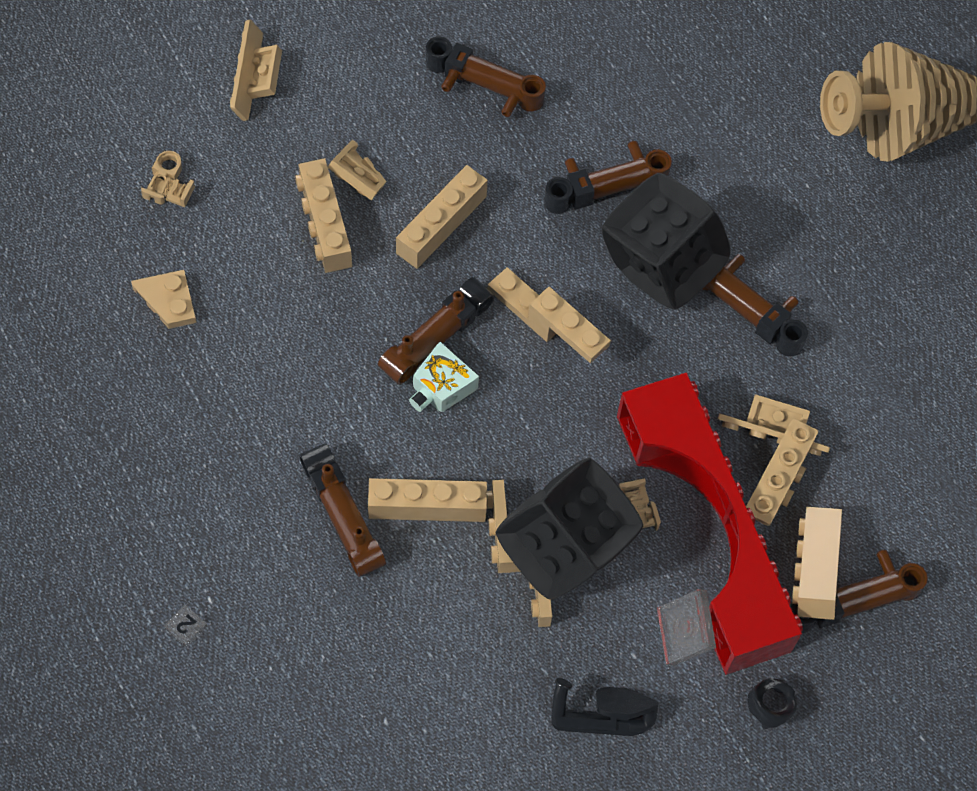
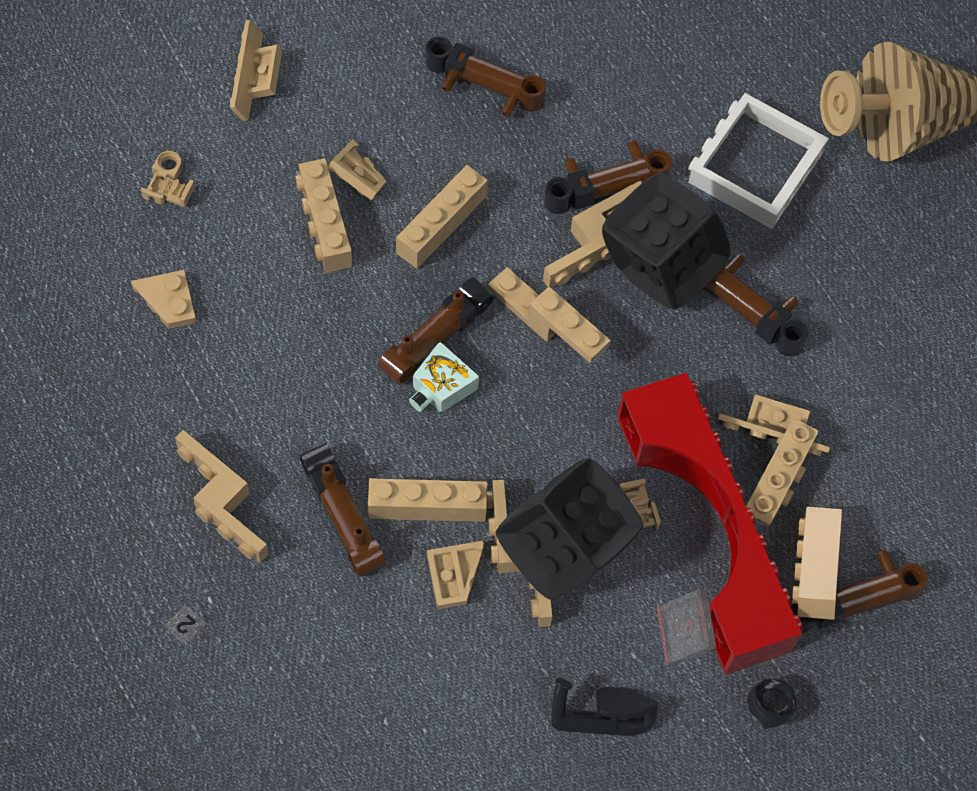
(220, 497): none -> tan bracket
(453, 572): none -> tan wing
(588, 232): none -> tan bracket
(736, 196): none -> white window

